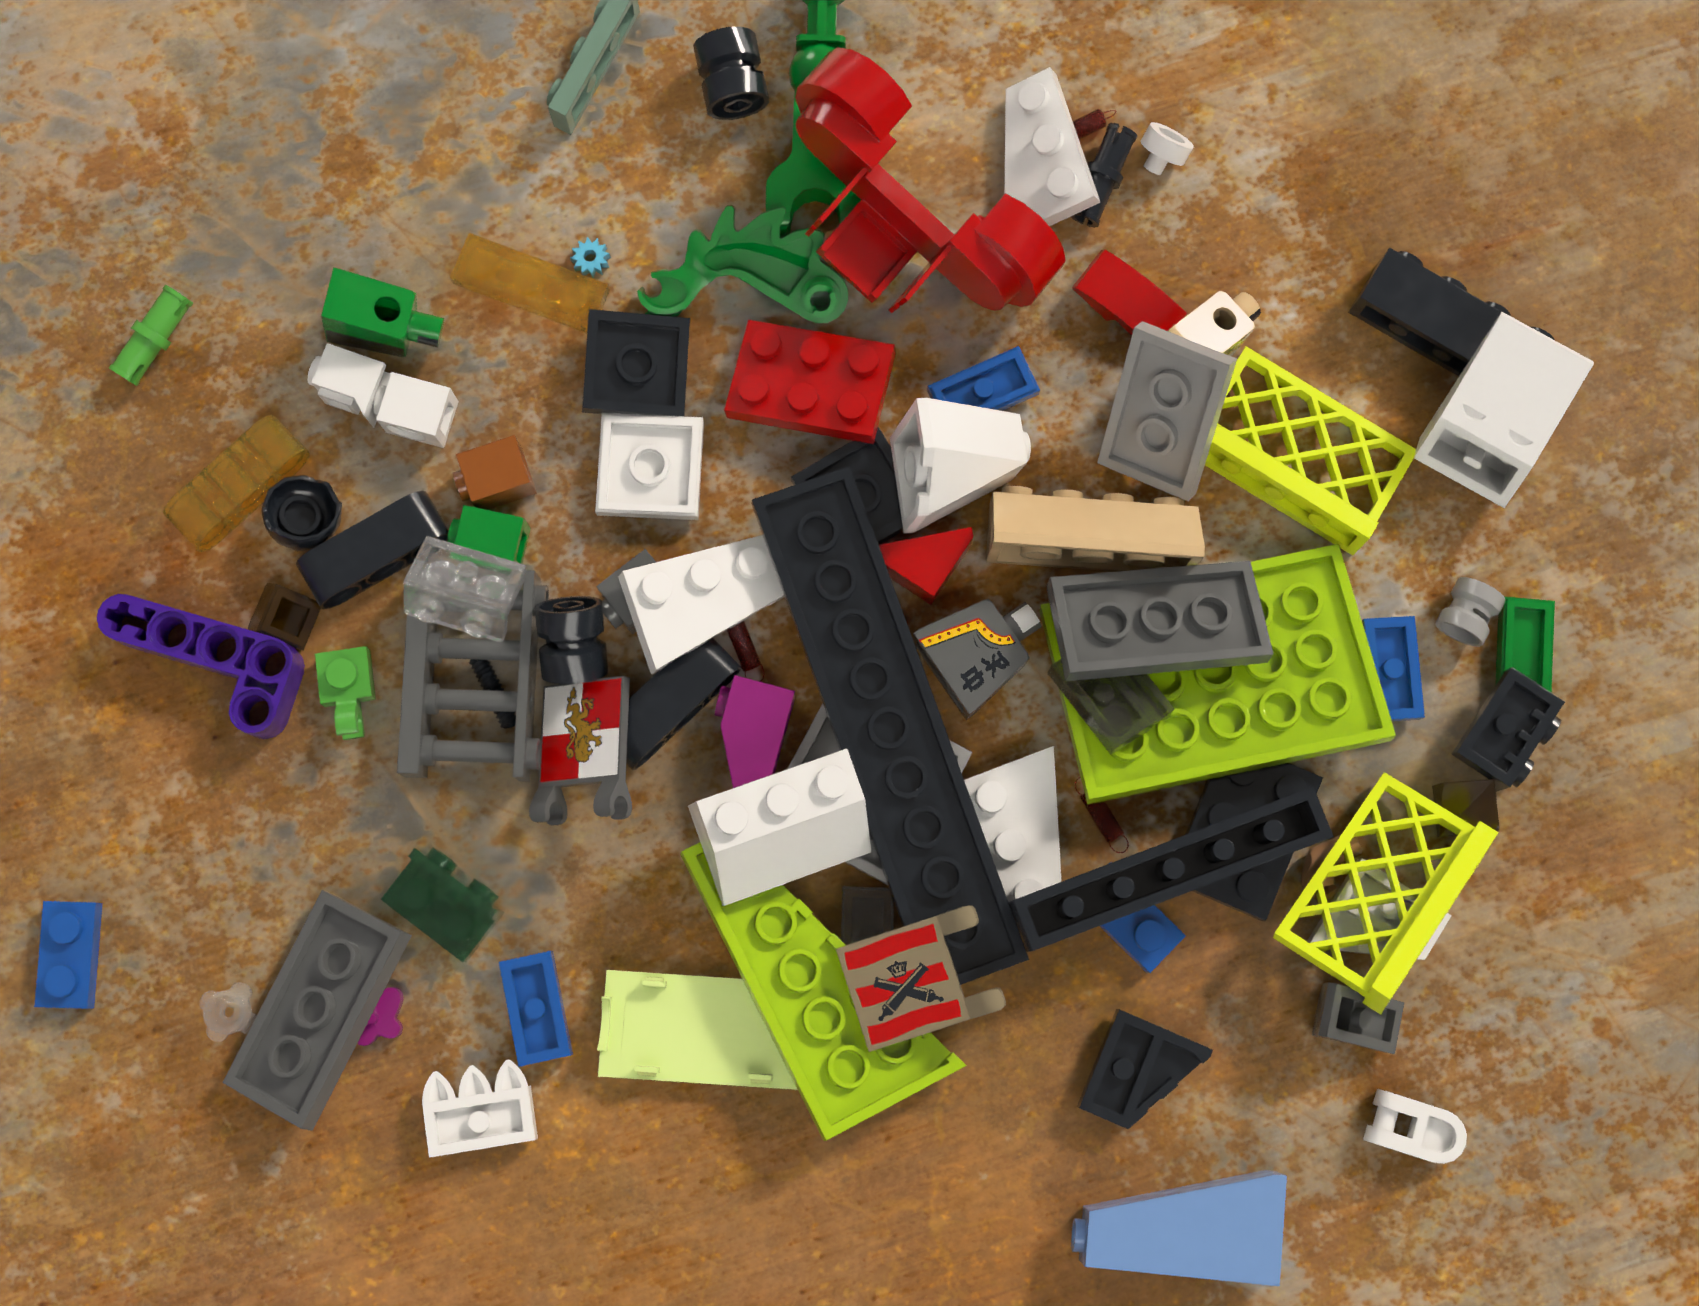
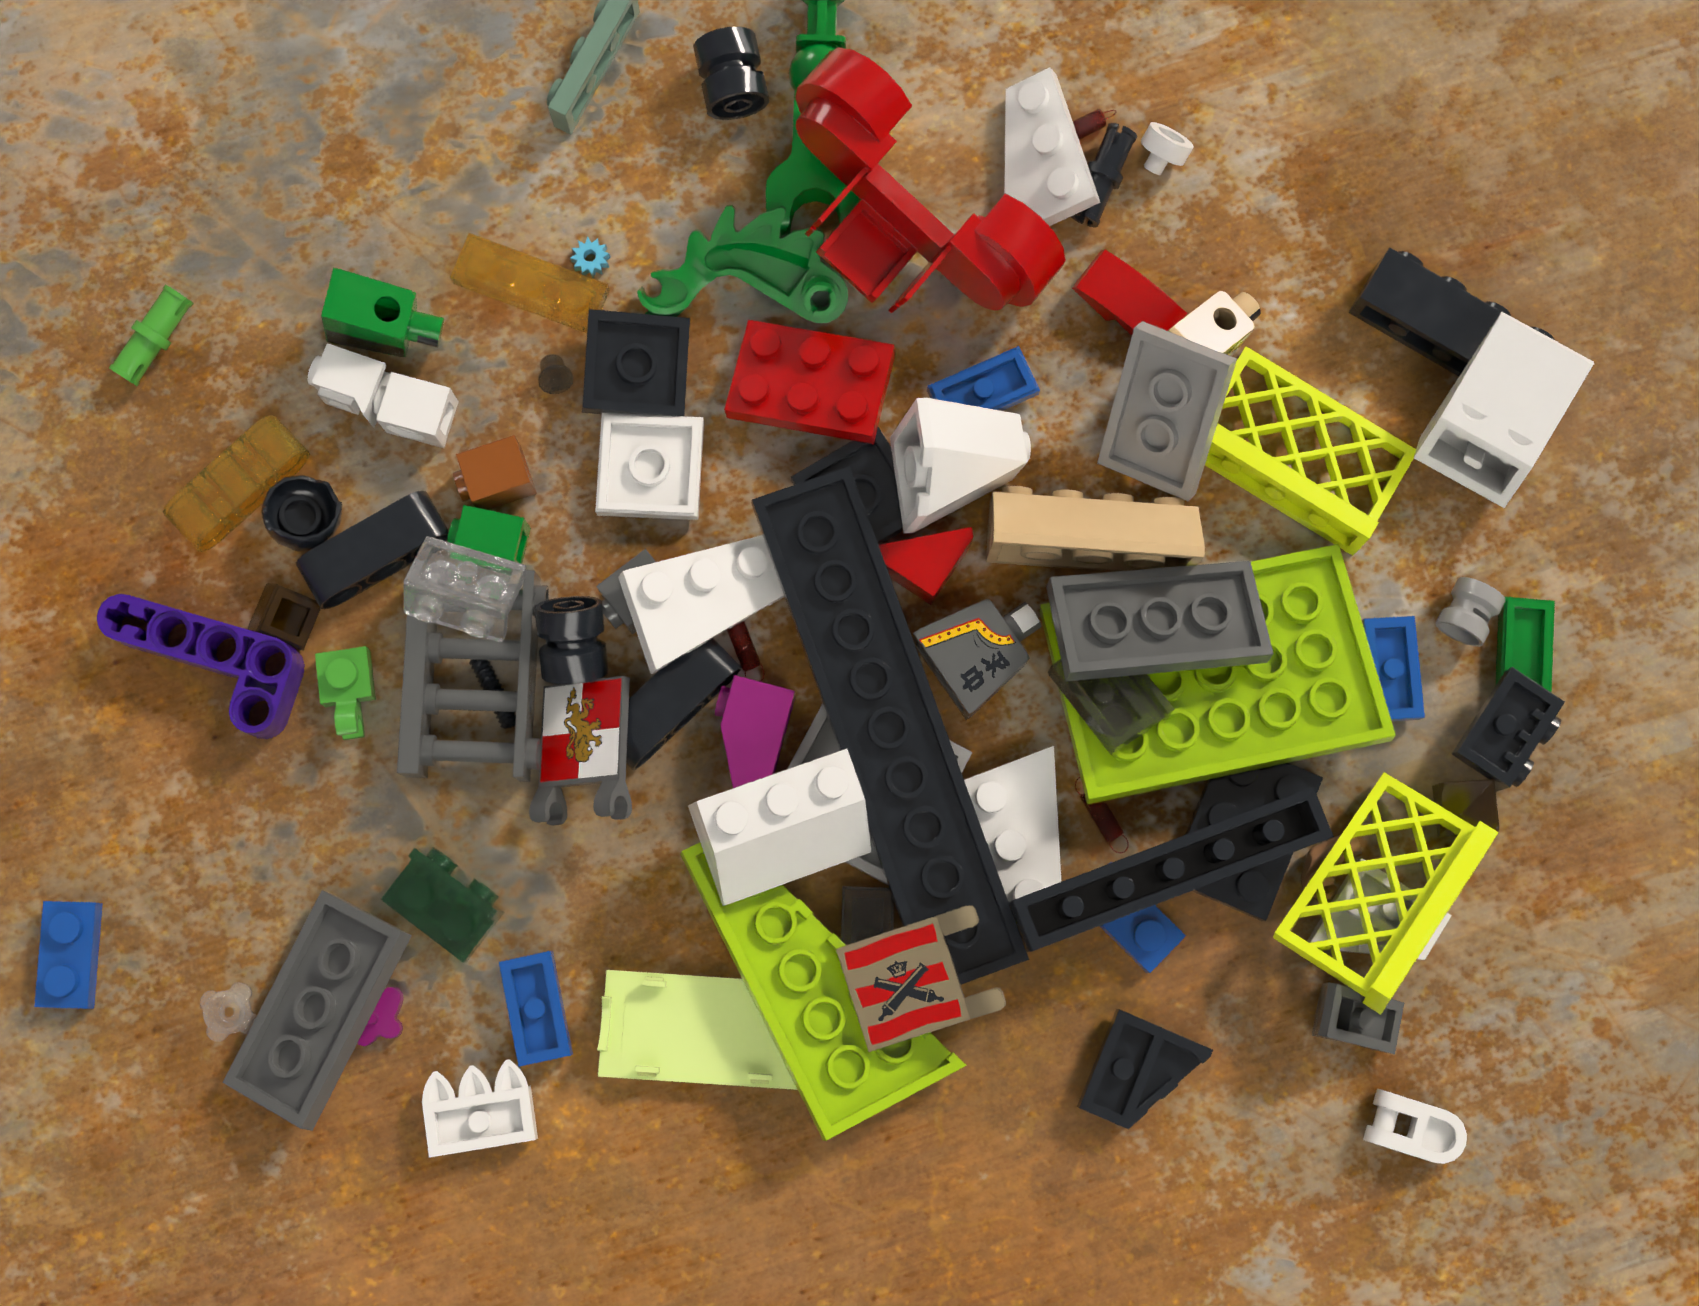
(554, 375): none -> clear smoke piece
(1195, 1231): medium blue slope -> none

